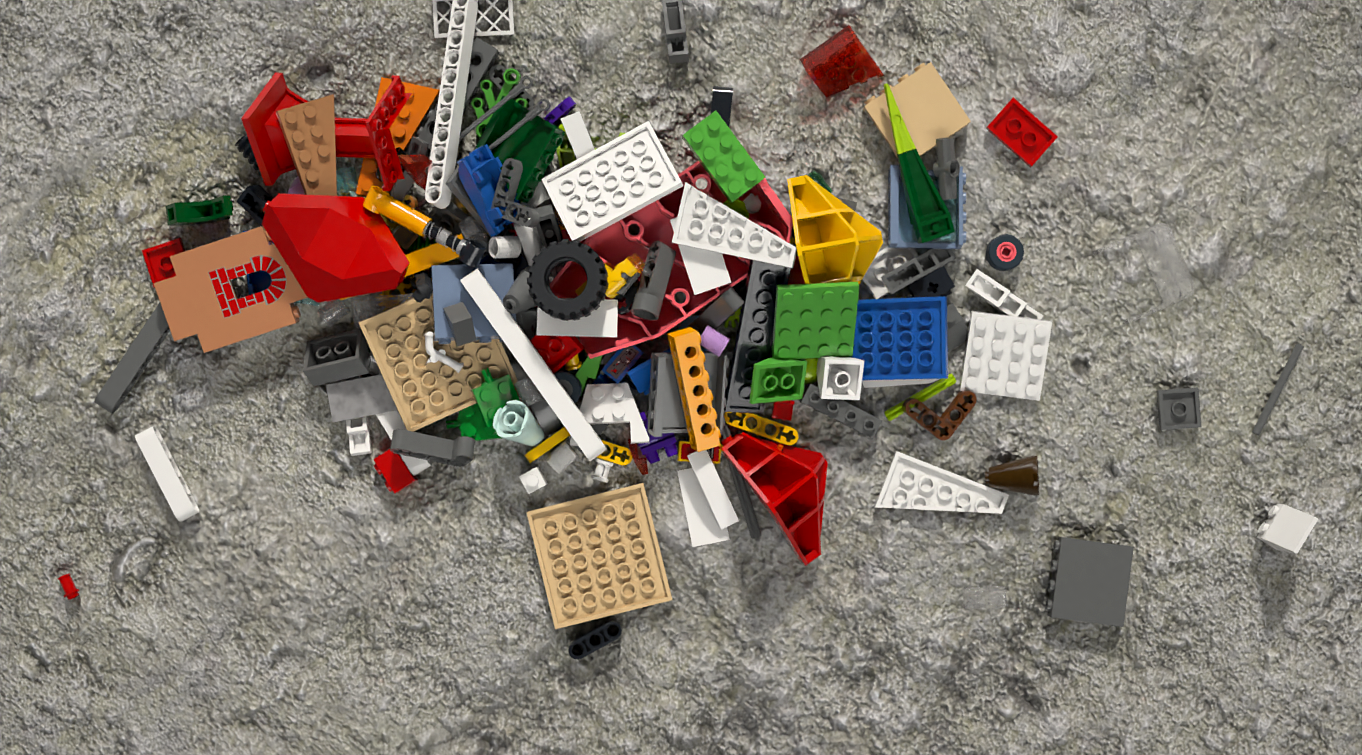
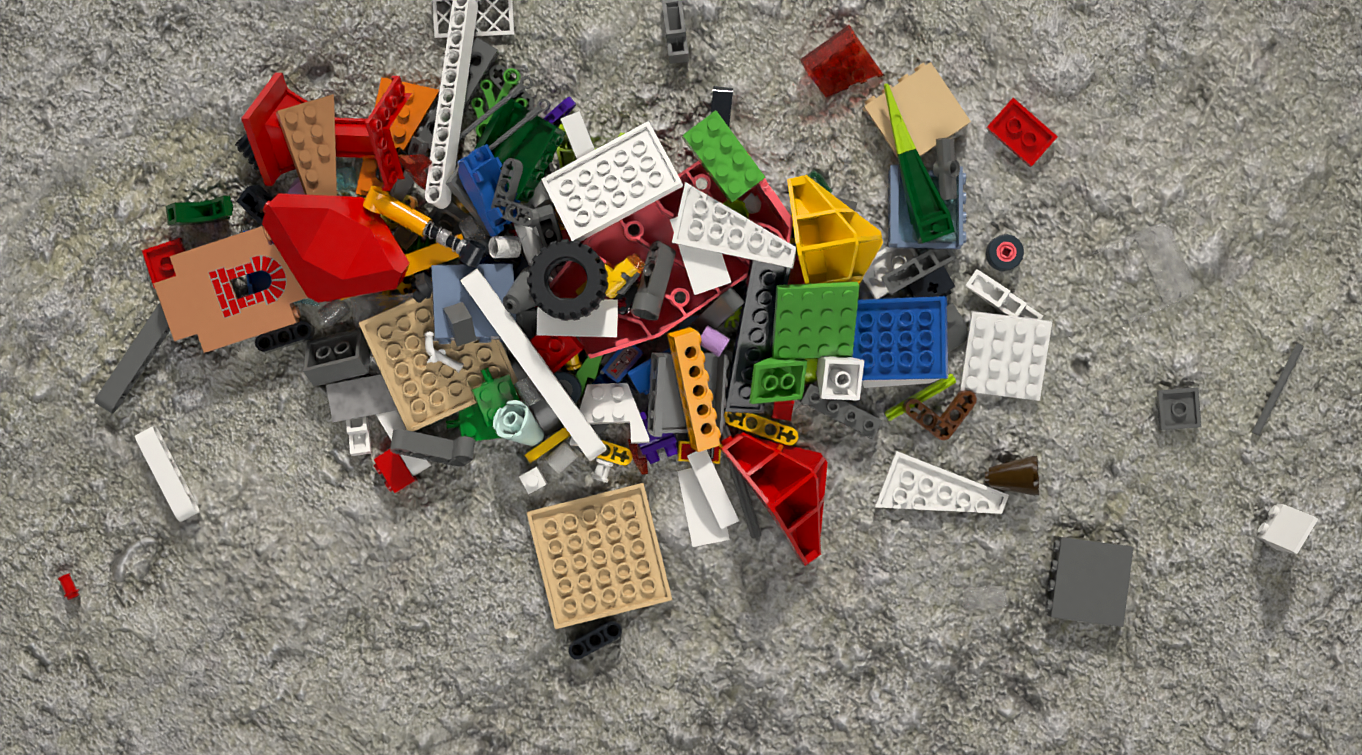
(294, 337): none -> black beam

